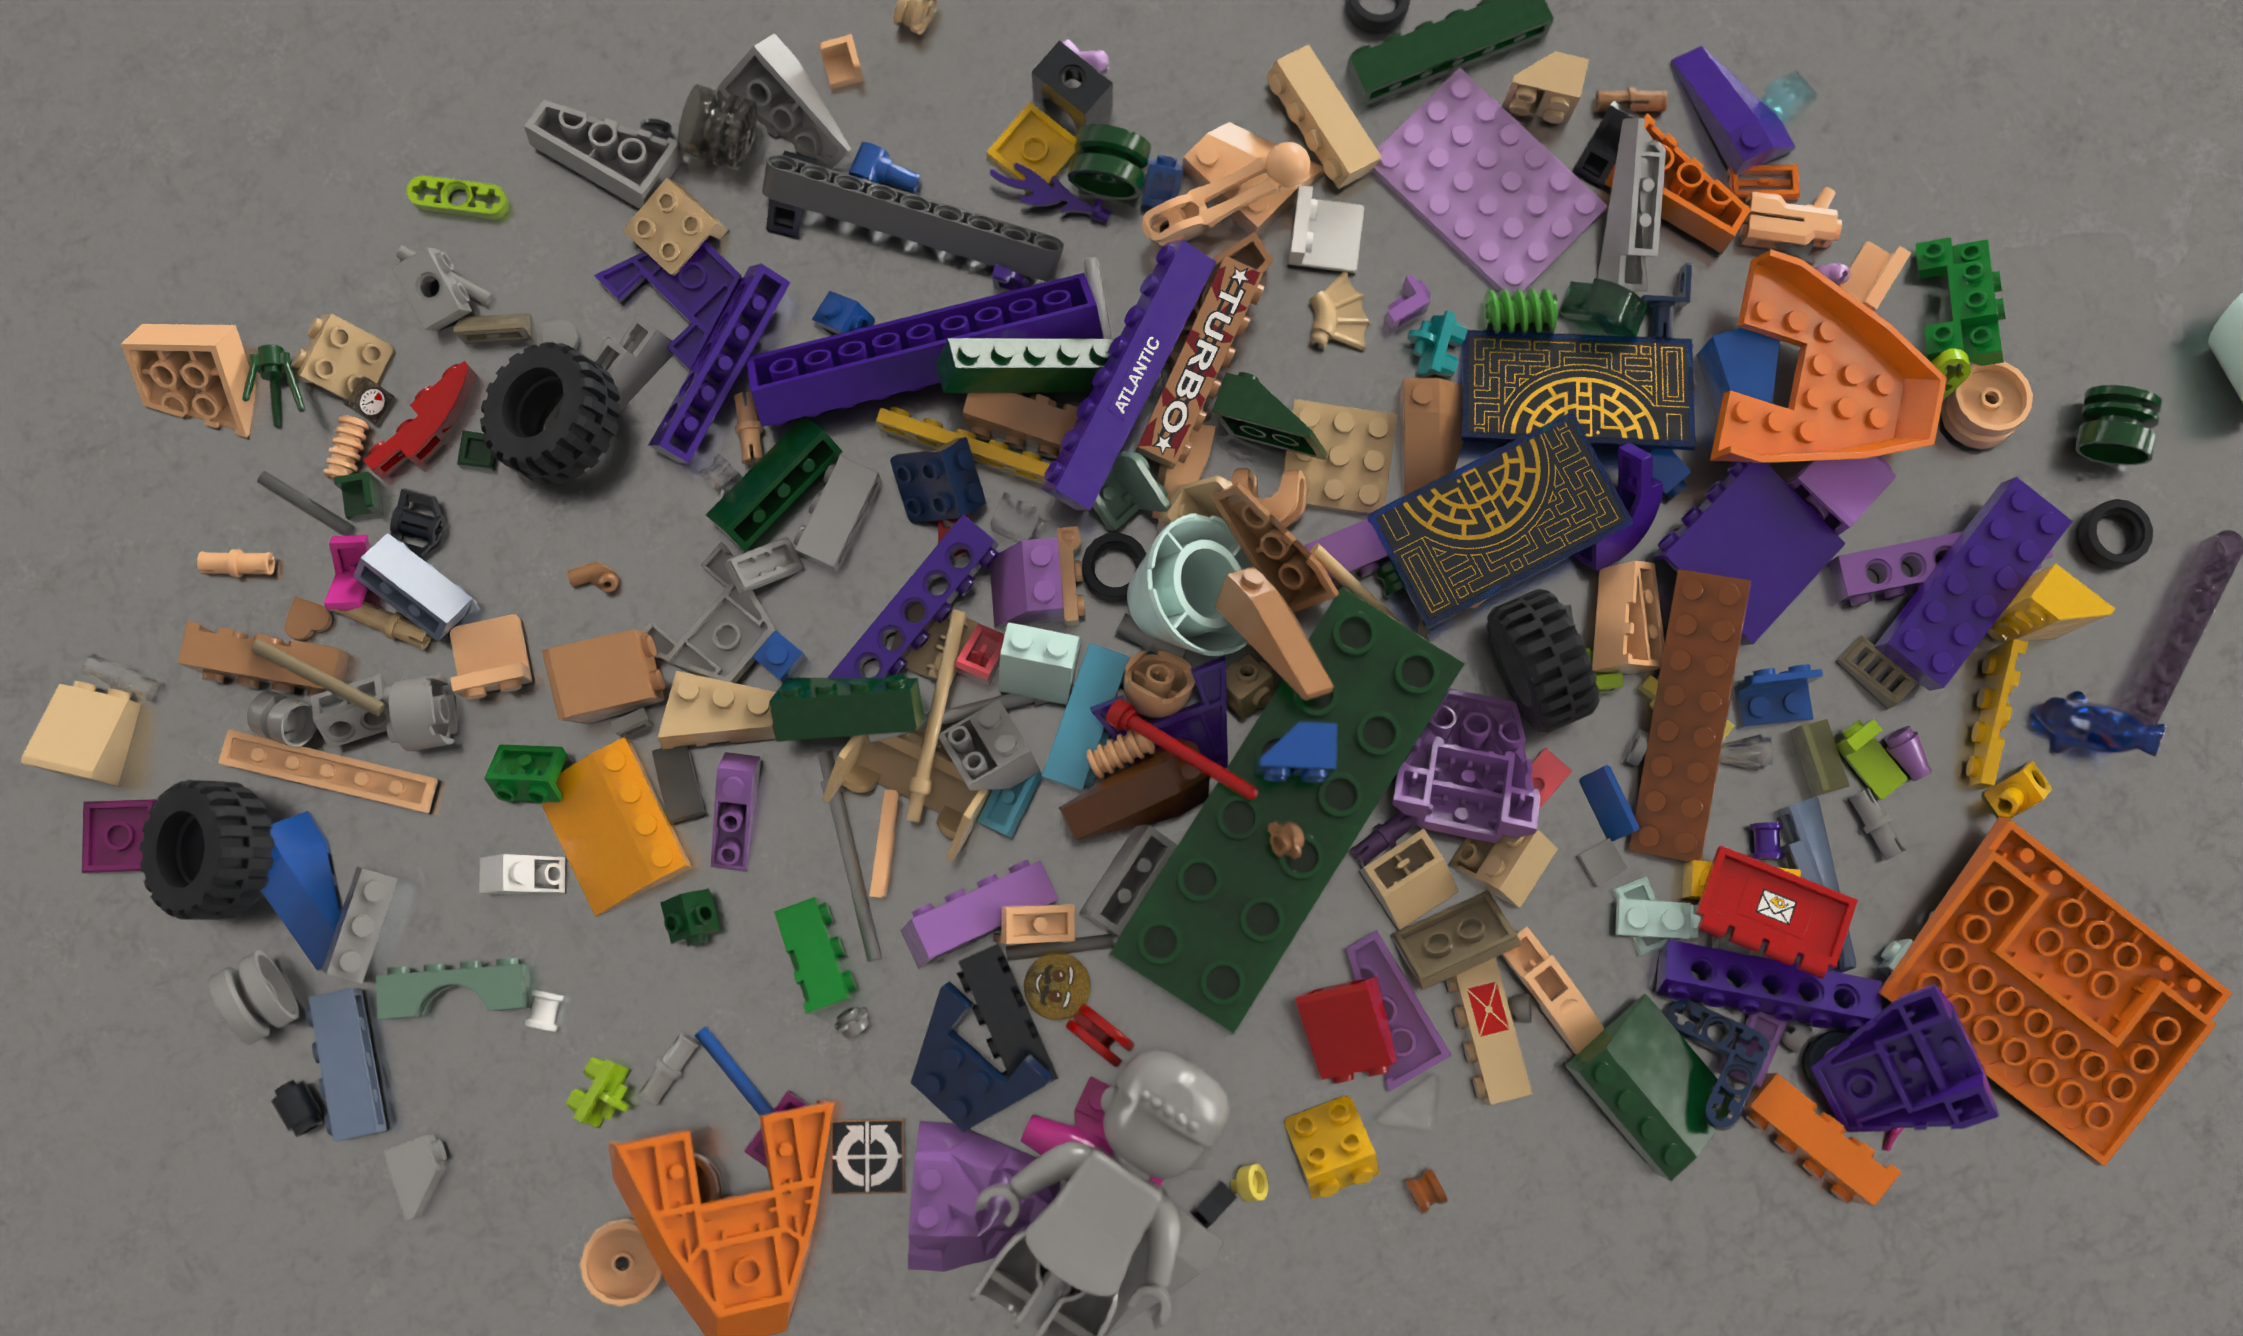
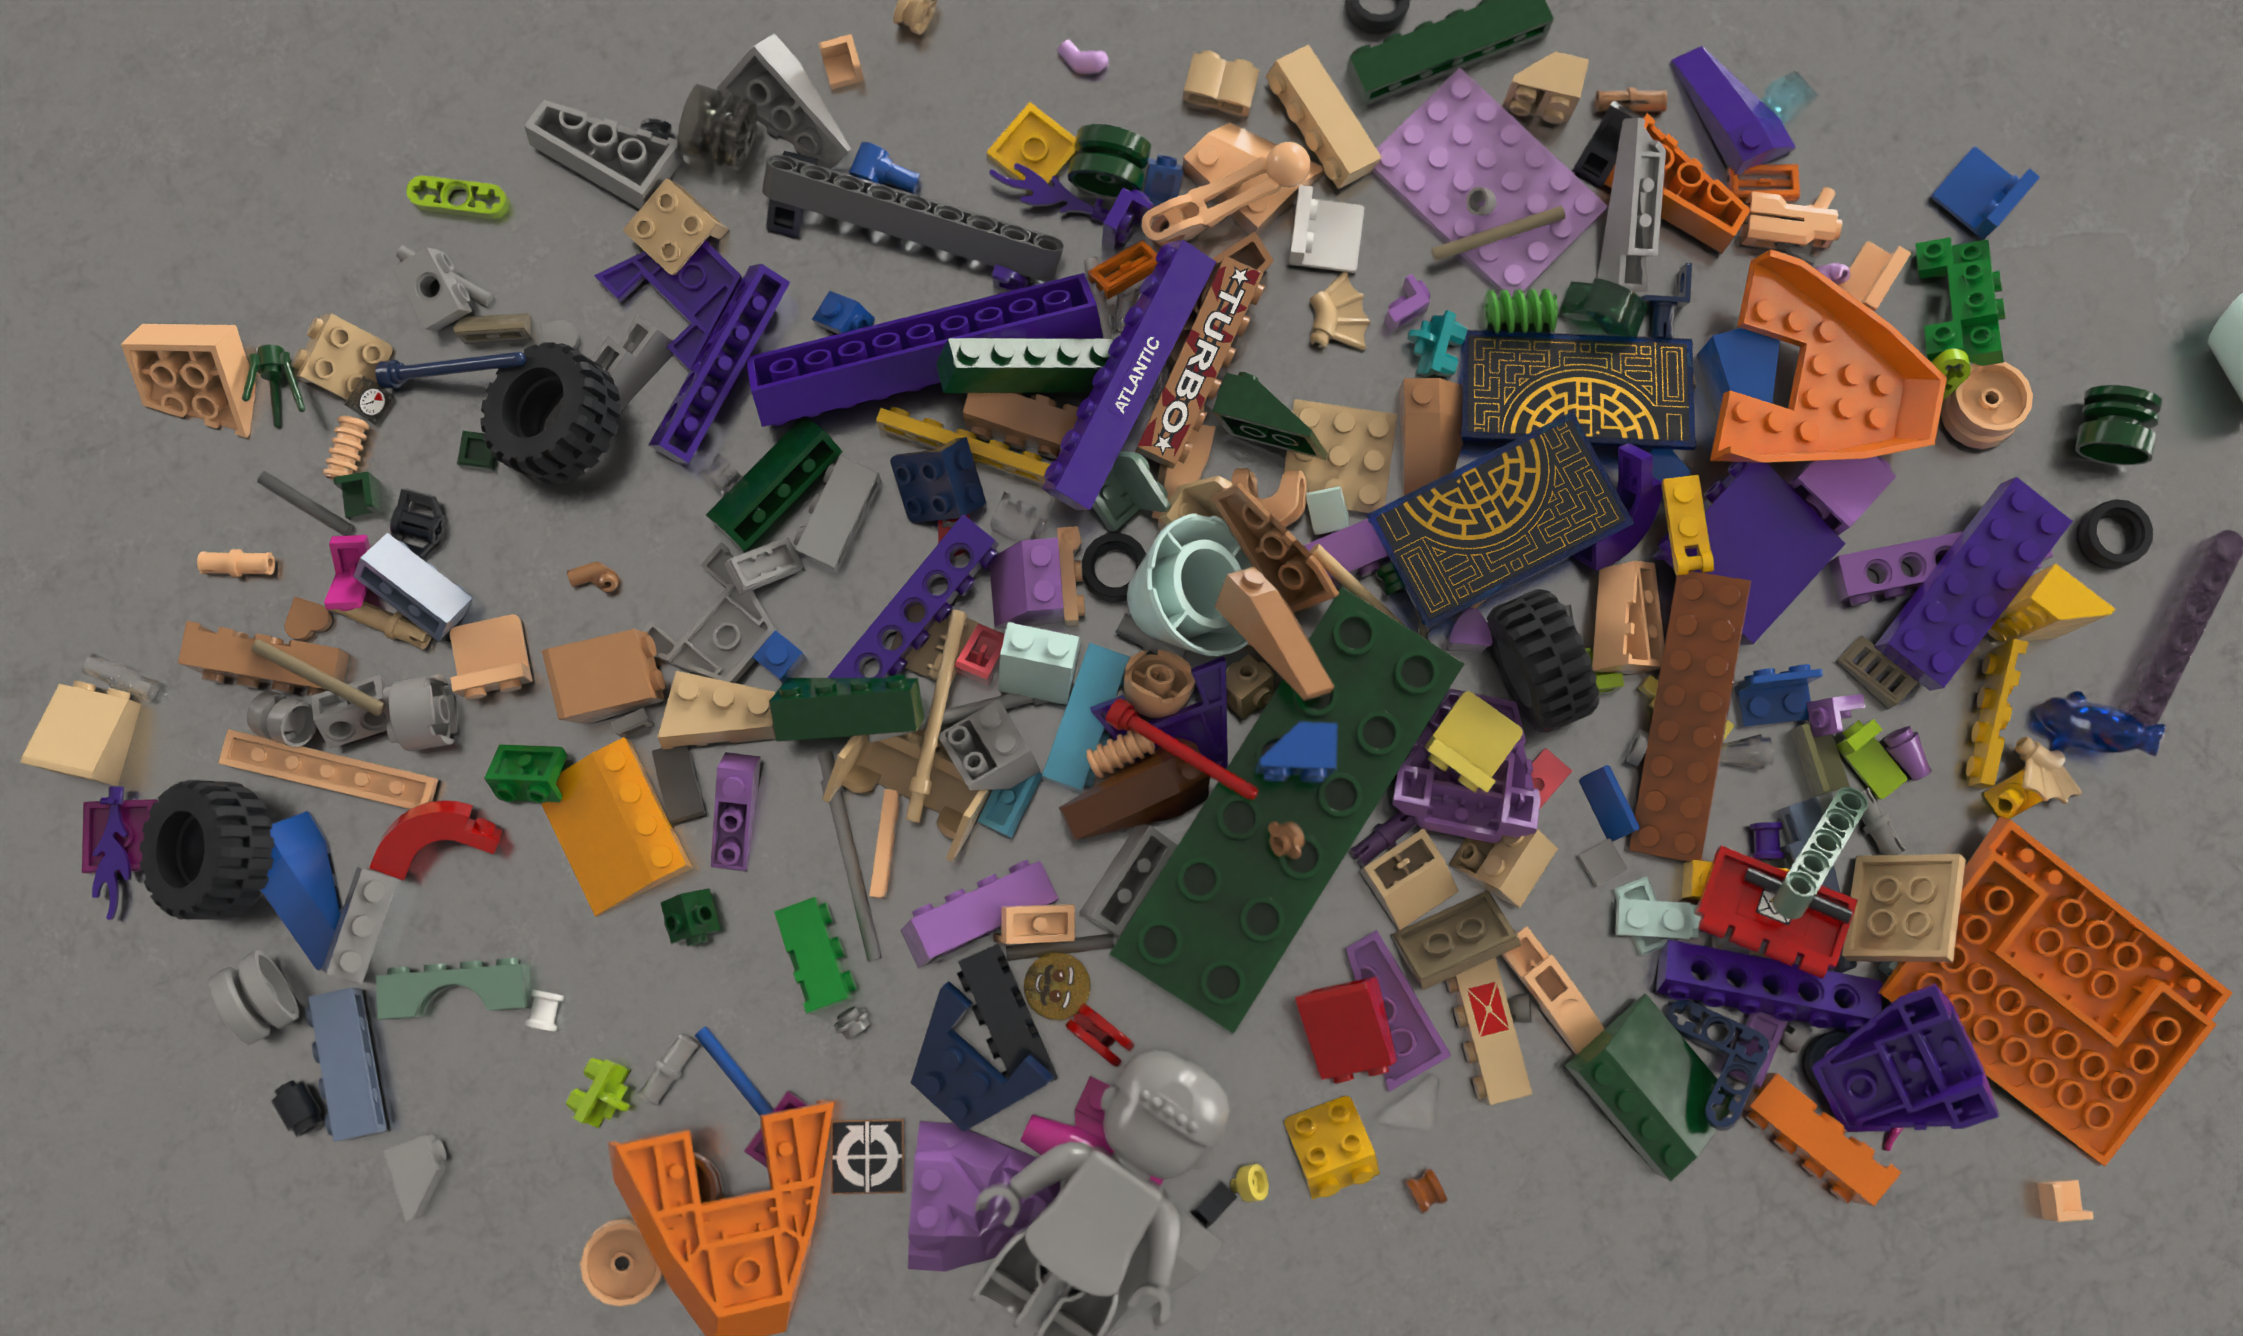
(115, 854): none -> dark purple piece
(394, 373): none -> dark blue piece
(428, 824): none -> red arch
(437, 414): red slope -> none
(521, 874): white slope -> none
(748, 428): light nougat pin -> none
(1084, 104): black piece -> none
(1124, 302): none -> clear pin
(1127, 209): none -> dark purple bracket
(1129, 272): none -> orange tile
(1220, 83): none -> tan brick
(1327, 510): none -> light aqua slope
(1470, 633): none -> medium lavender tile
(1473, 741): none -> light yellow bracket
(1478, 195): none -> light grey hinge
(1498, 233): none -> dark tan bar
(1687, 524): none -> yellow plate
(1818, 904): none -> black bar
(1820, 853): none -> sand green beam
(1827, 713): none -> medium lavender bracket
(1905, 908): none -> tan plate
(1982, 192): none -> blue bracket
(2045, 771): none -> tan arm
(2062, 1201): none -> light nougat panel

